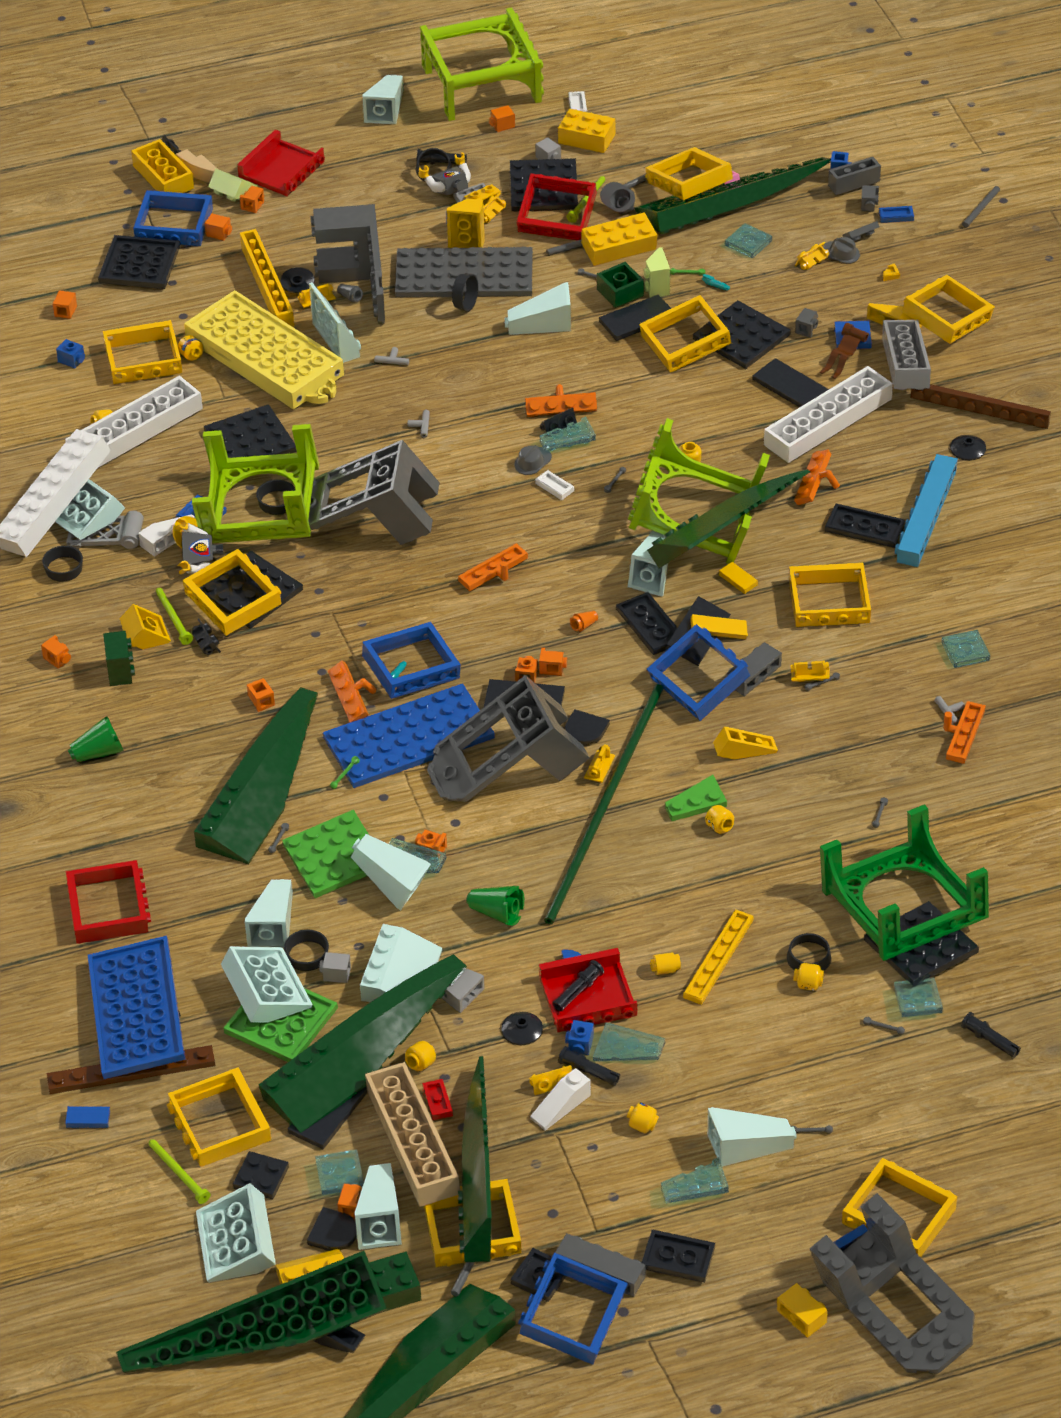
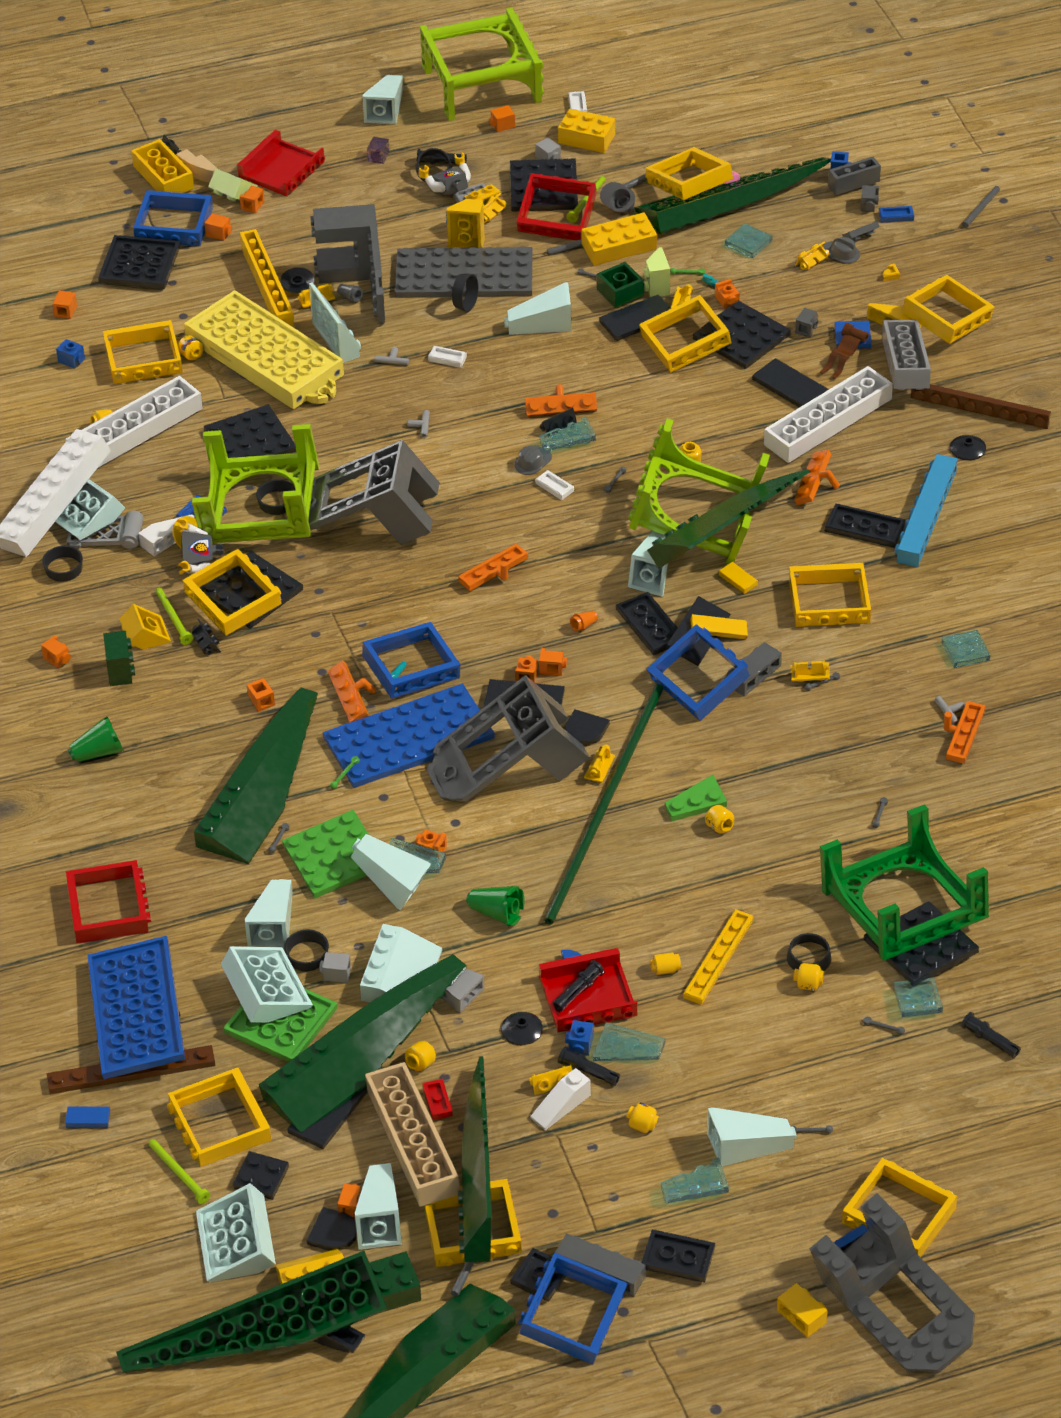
(338, 1169): clear light blue plate -> none
(378, 150): none -> brick
(447, 356): none -> white tile
(681, 295): none -> yellow hinge
(726, 293): none -> orange brick
(740, 744): yellow slope -> none

